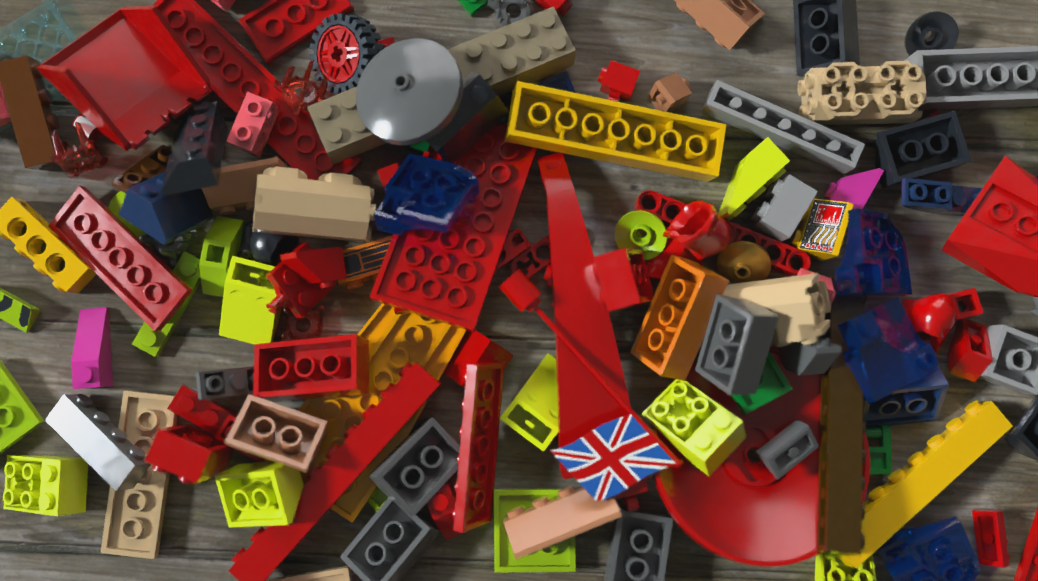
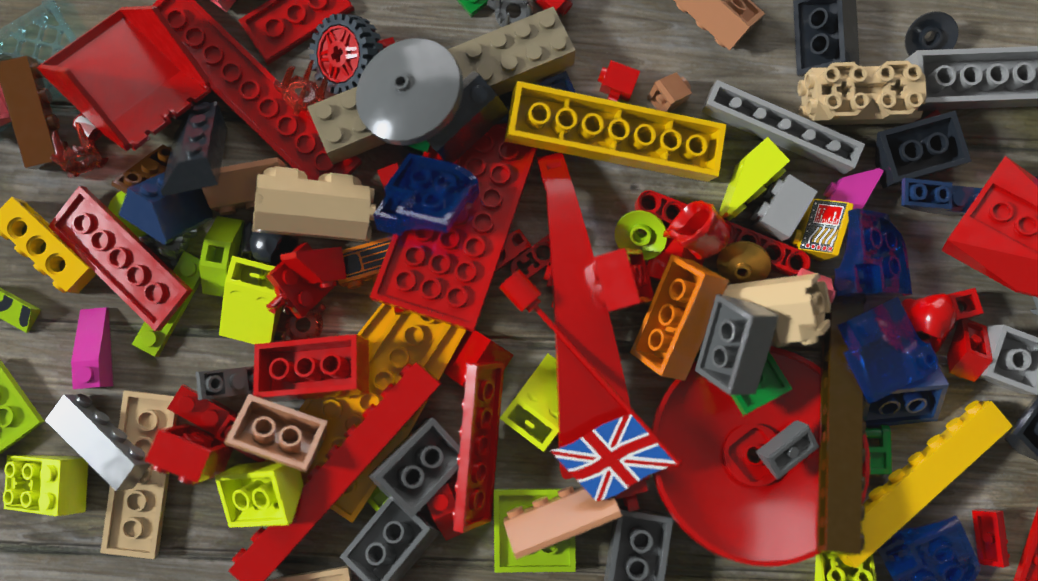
(253, 125): coral brick -> none
(695, 425): neon yellow slope -> none
(809, 358): dark grey slope -> none

